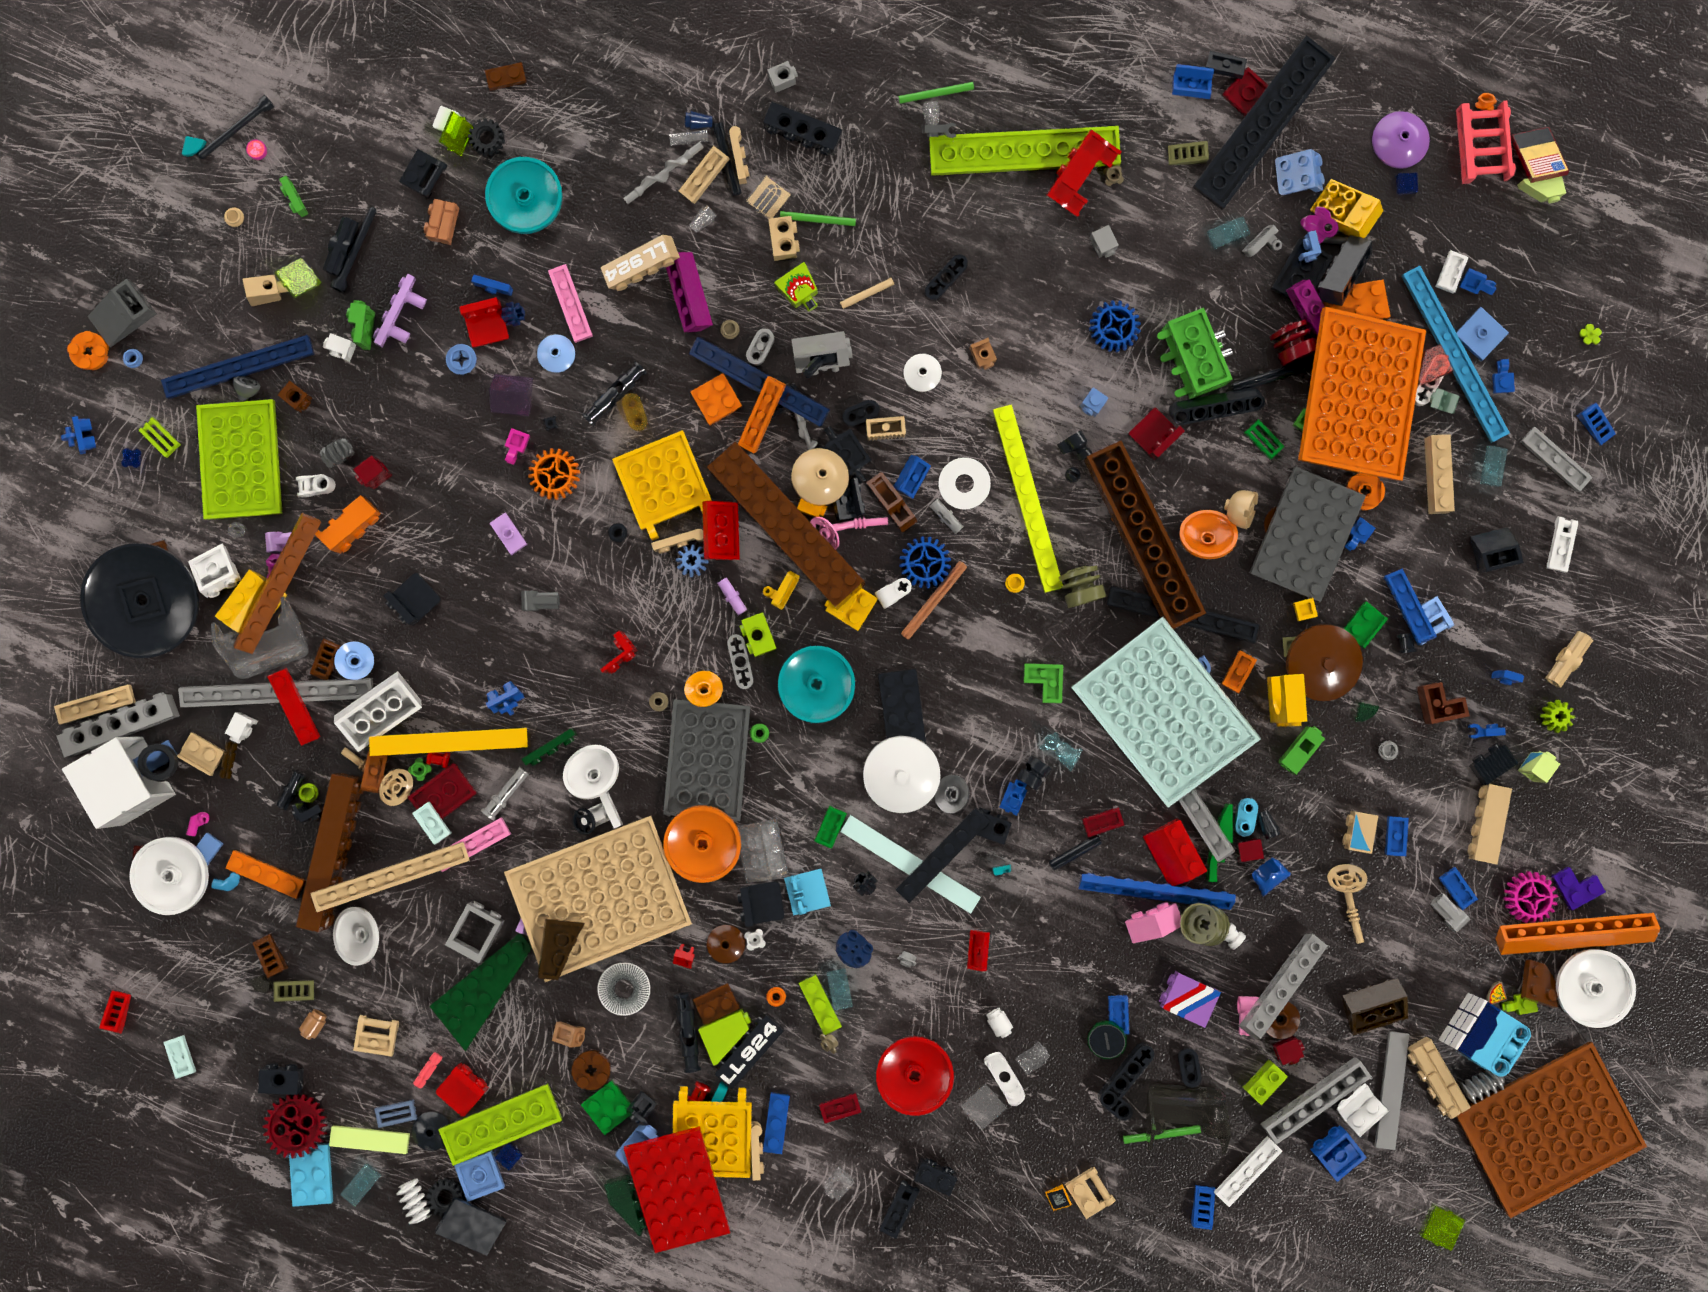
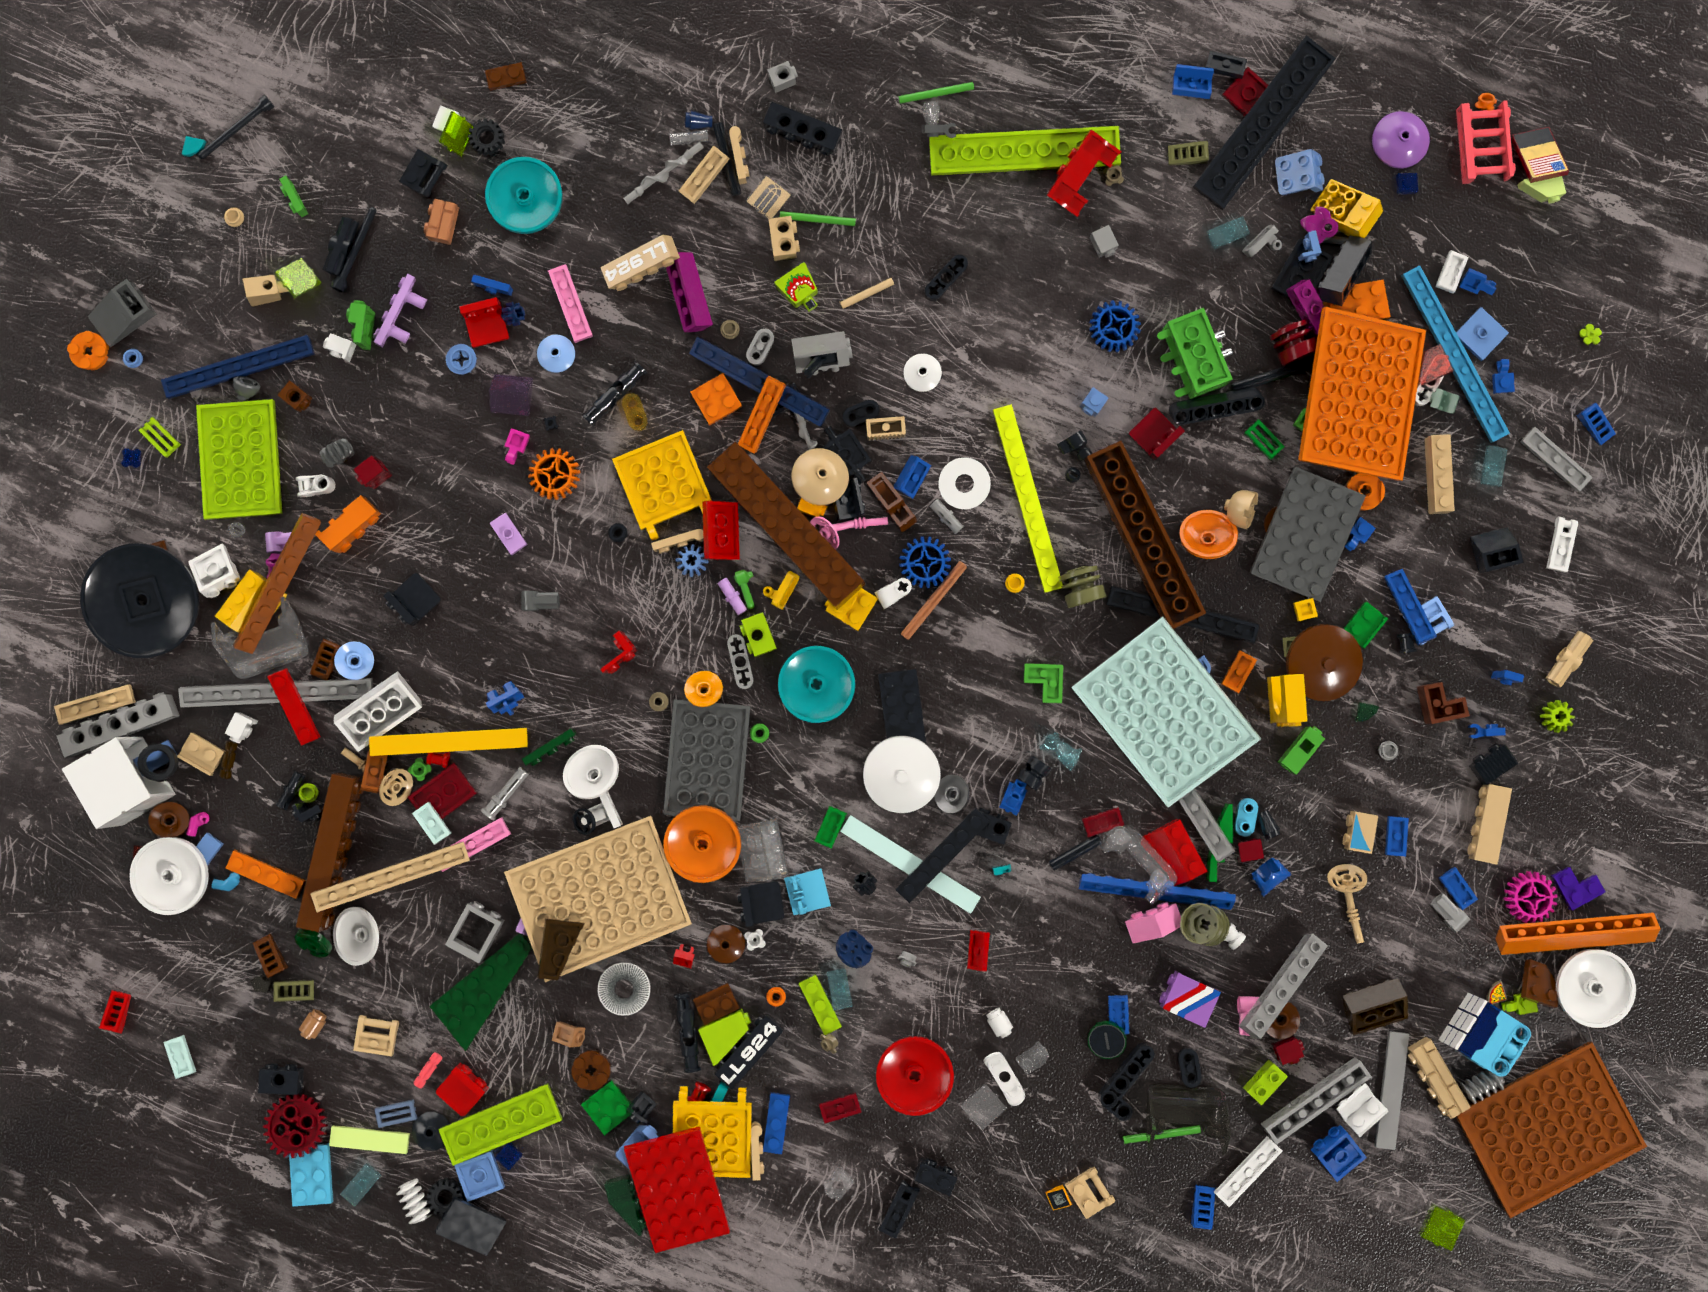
(80, 426): blue hips -> none
(168, 812): none -> reddish brown dish
(256, 149): tile -> none
(314, 942): none -> dark green tile
(703, 218): clear cone -> none
(742, 578): none -> bright green piece
(983, 362): medium nougat brick -> none
(1161, 874): none -> clear windscreen
(1539, 766): yellowish green brick -> none

